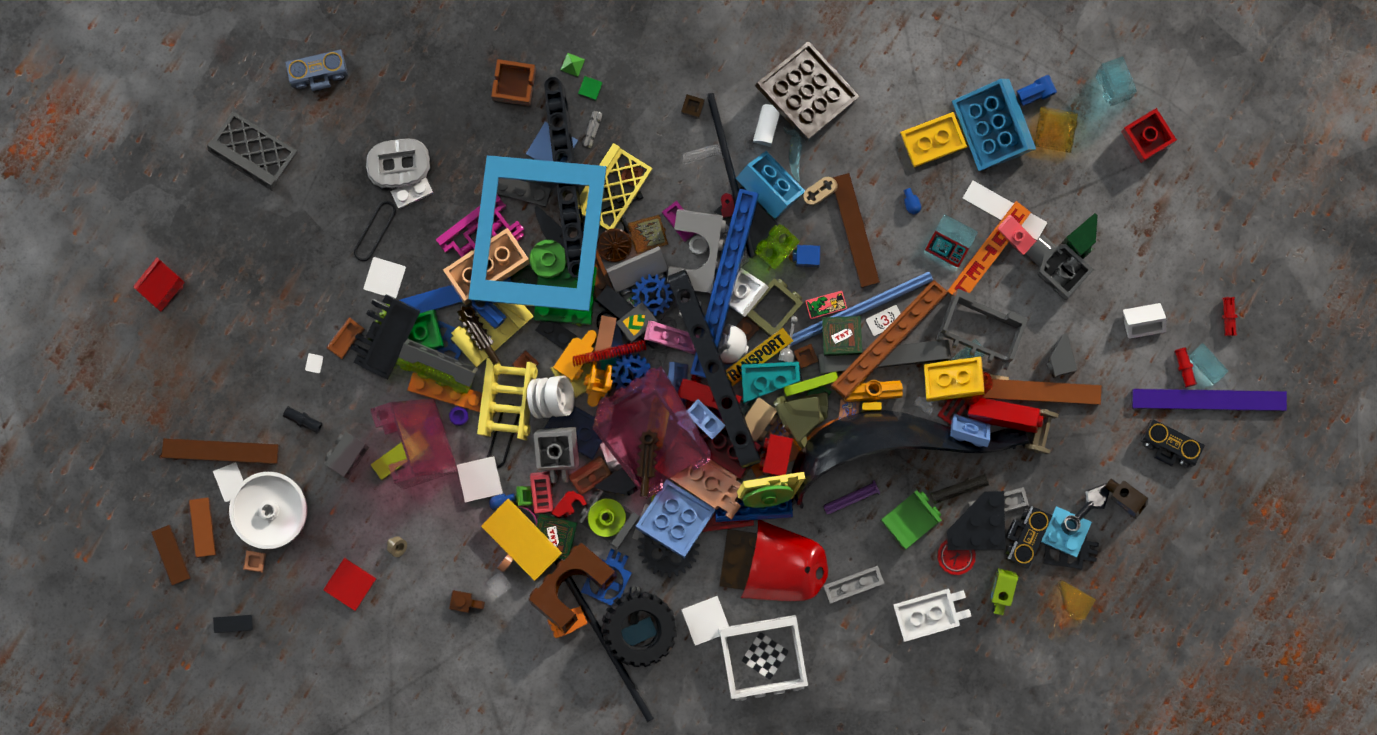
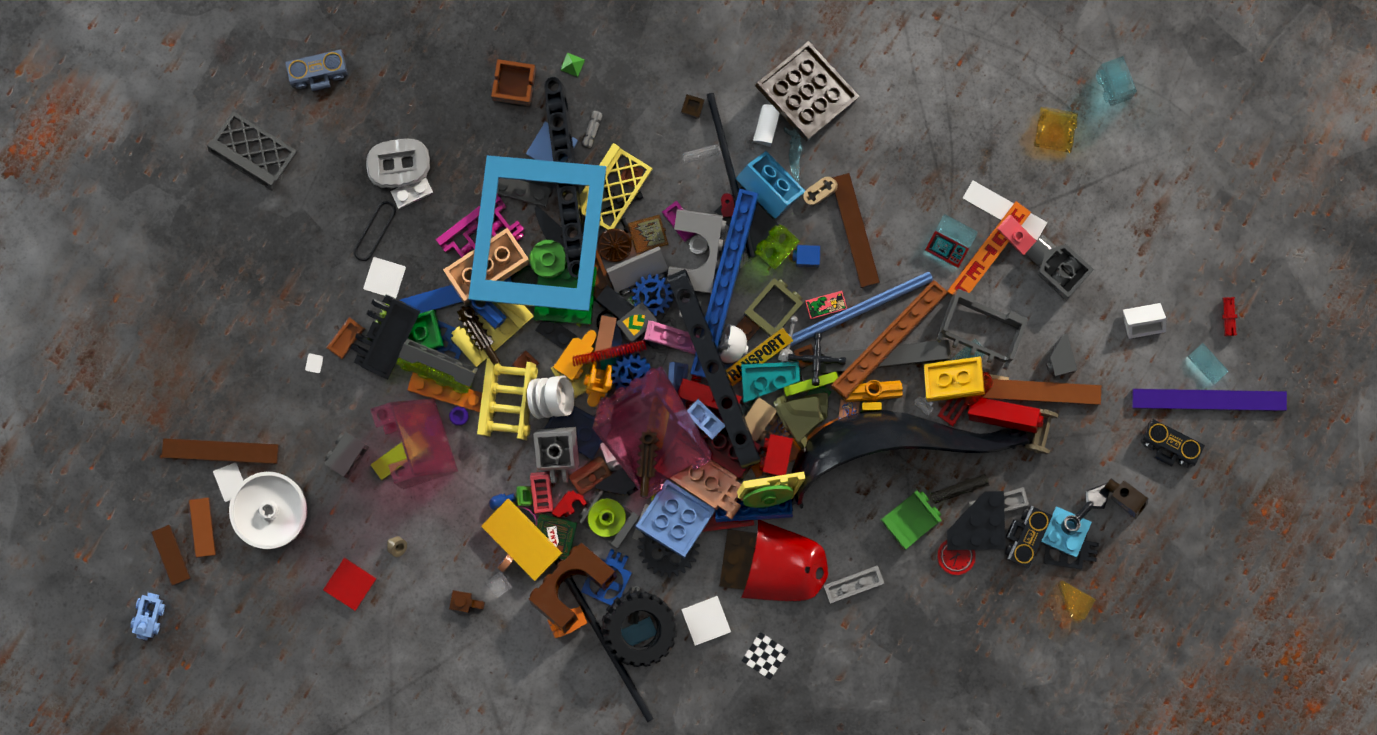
(145, 622): none -> light blue brick
(159, 284): red slope -> none
(233, 623): black piece -> none
(254, 561): nougat tile -> none
(302, 420): black pin -> none
(479, 479): white tile -> none
(510, 440): black piece -> none
(590, 88): green tile -> none
(746, 292): white tile -> none
(776, 688): white window -> none
(817, 359): none -> black piece
(842, 335): dark green tile -> none
(851, 498): medium lavender axle -> none
(881, 320): white sticker -> none
(912, 202): blue cylinder -> none
(929, 614): white tile -> none
(933, 139): yellow tile -> none
(970, 430): medium blue plate -> none
(994, 124): dark azure slope -> none
(1004, 582): lime torso -> none
(1040, 89): blue piece -> none
(1083, 237): dark green slope -> none
(1148, 135): red brick -> none
(1185, 367): red pin -> none

